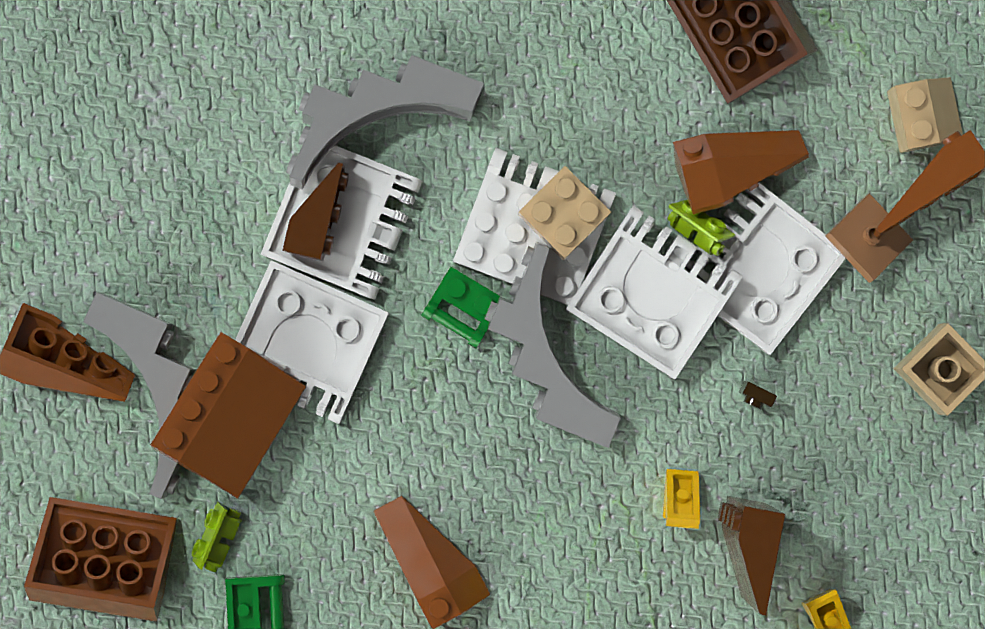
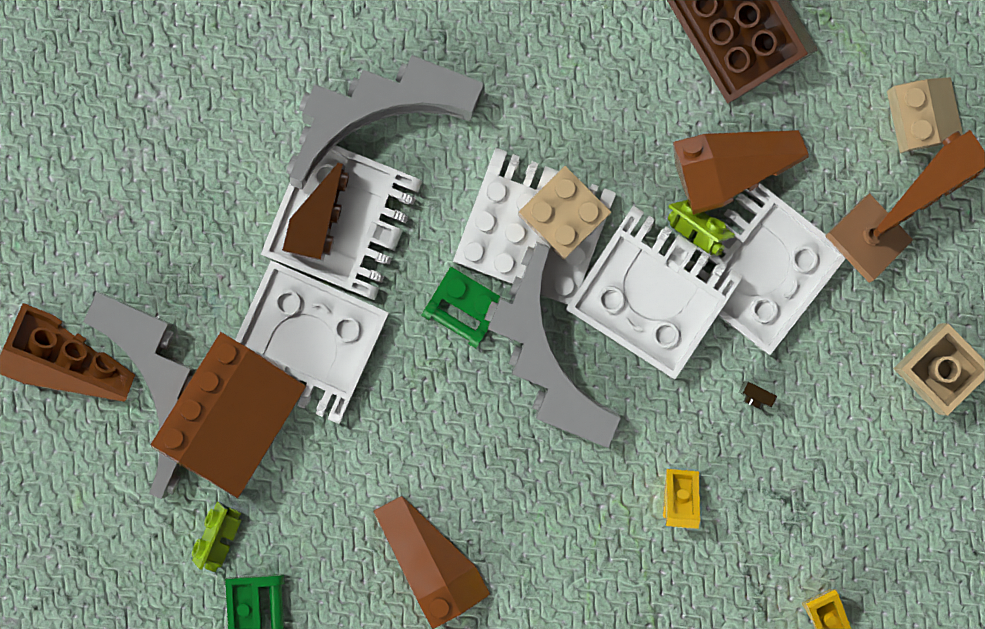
(101, 559): dark orange slope -> none
(753, 543): reddish brown slope -> none

